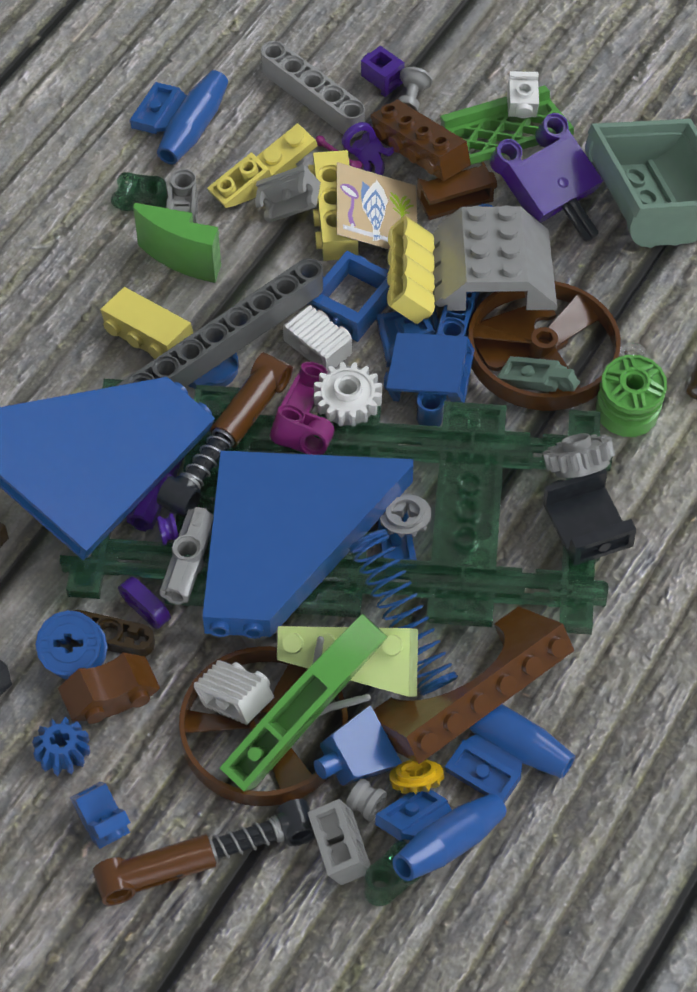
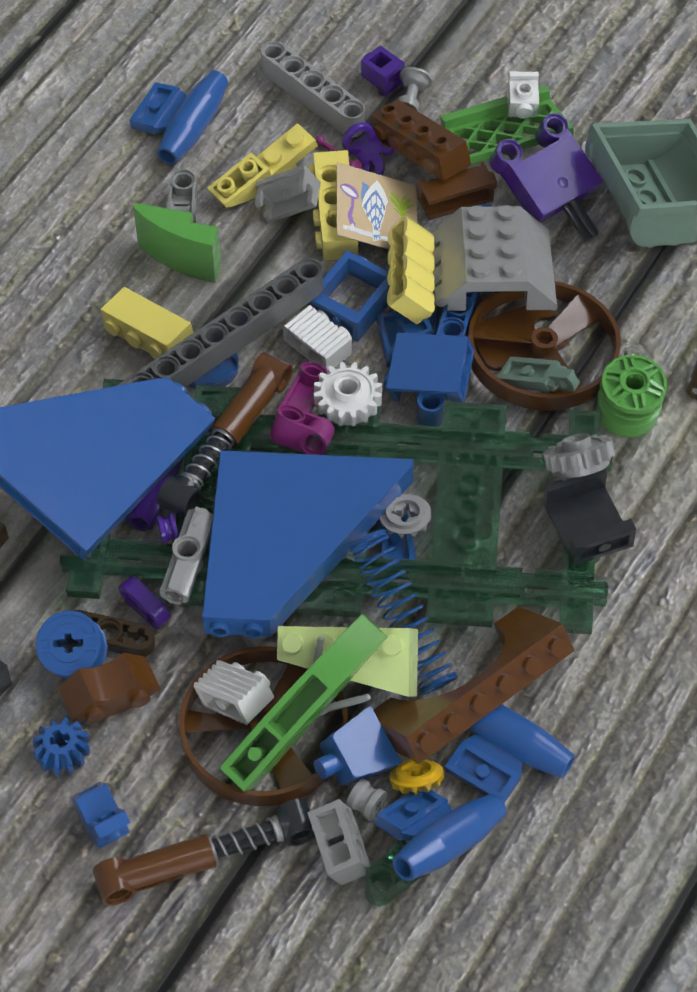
(139, 189): clear green piece -> none

